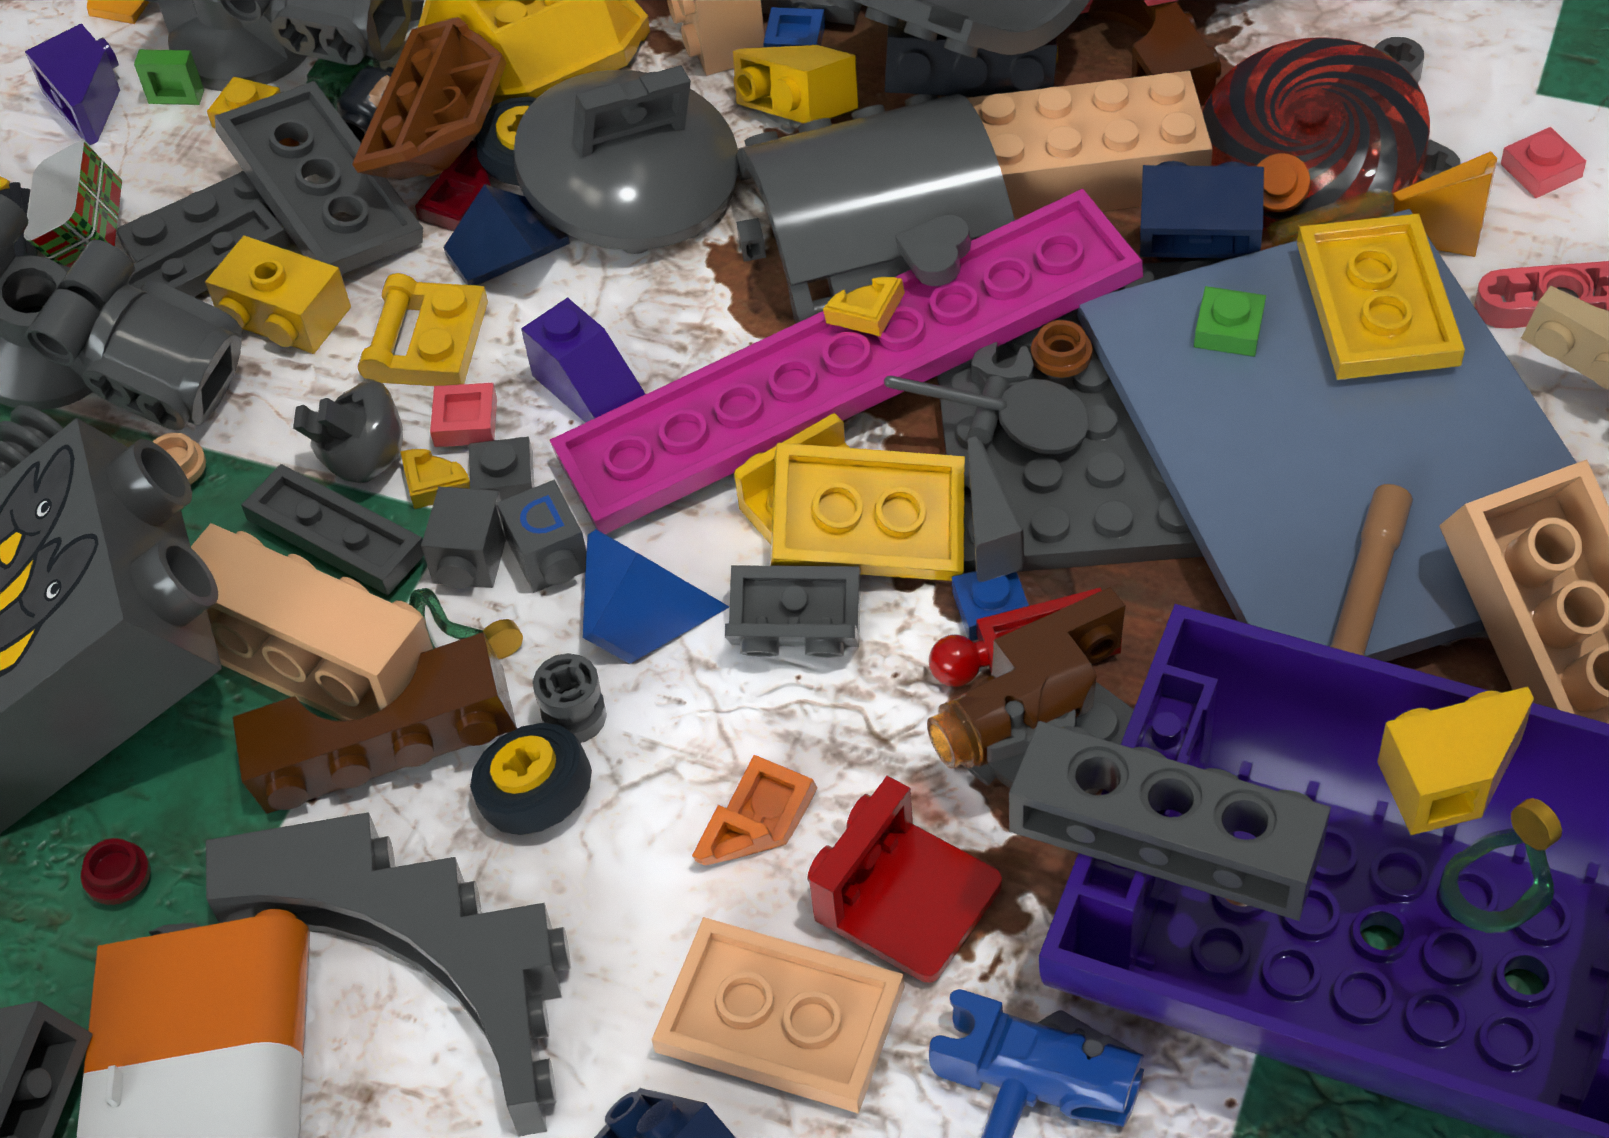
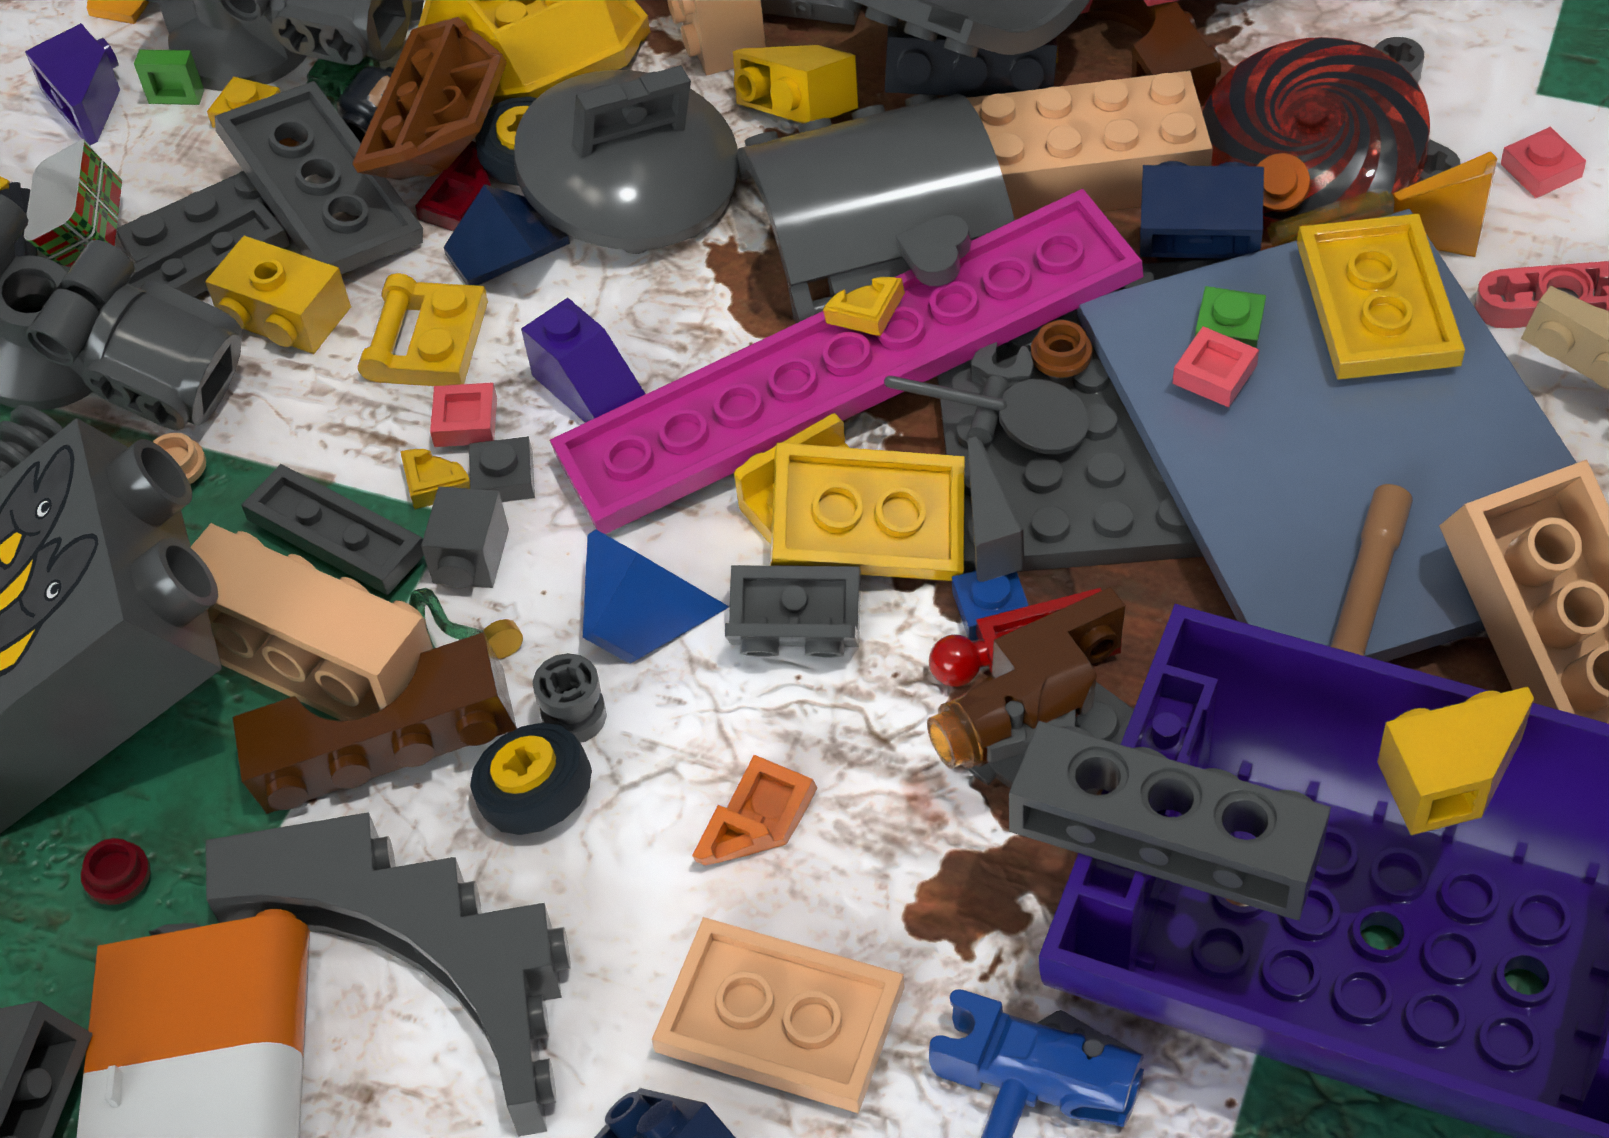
(356, 433): dark grey piece -> none
(543, 536): dark grey brick -> none
(751, 239): dark grey piece -> none
(794, 27): blue plate -> none
(900, 886): red bracket -> none
(1215, 366): none -> coral plate
(1537, 828): piece -> none

